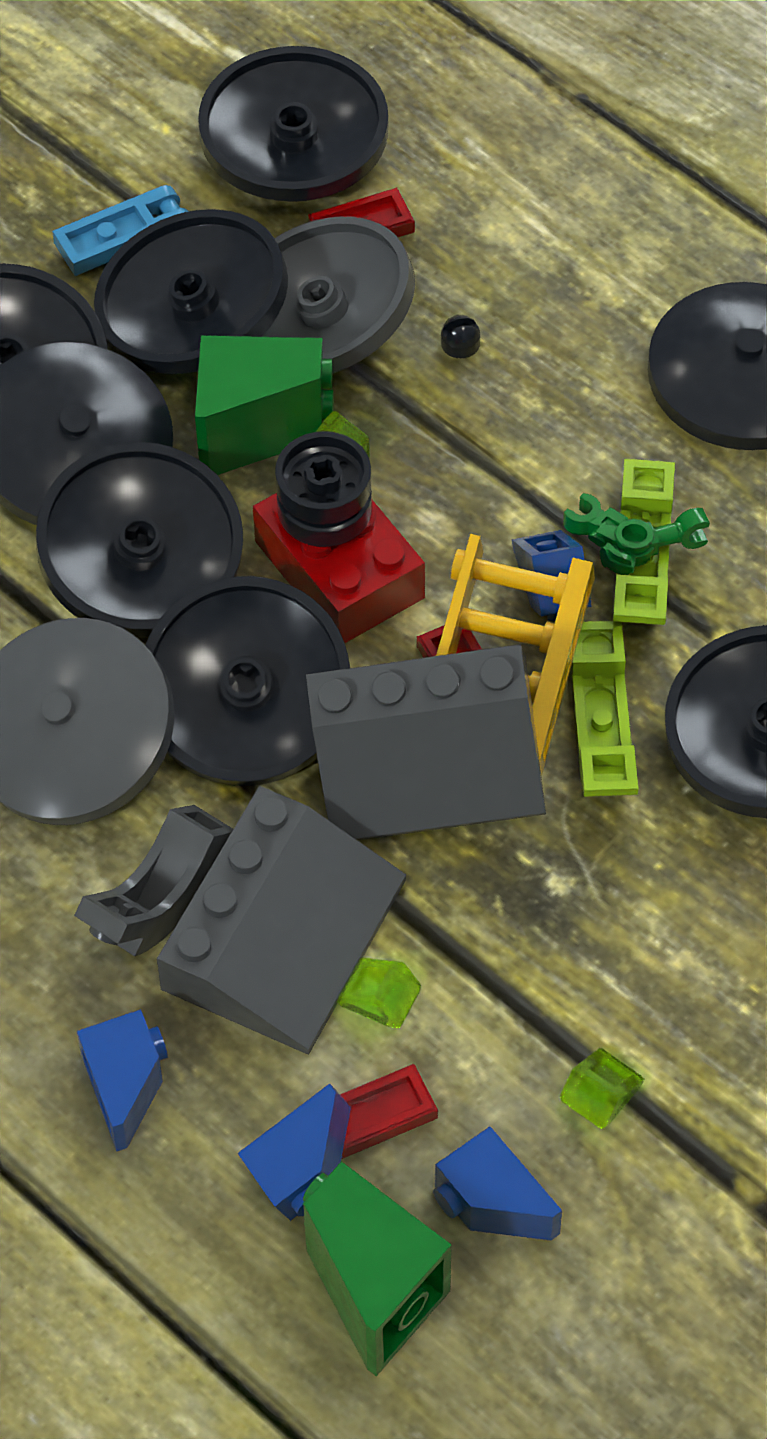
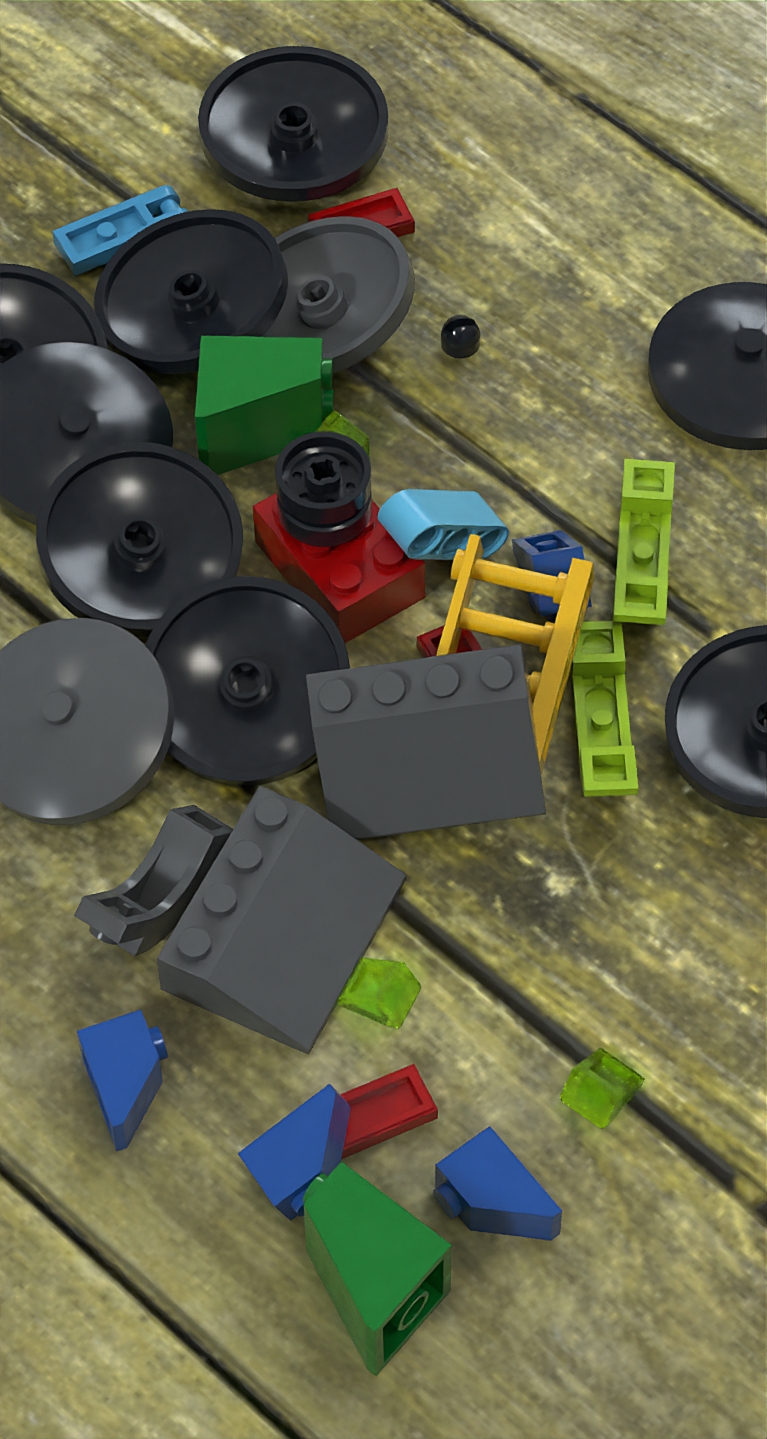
(440, 522): none -> medium azure beam
(632, 542): green piece -> none

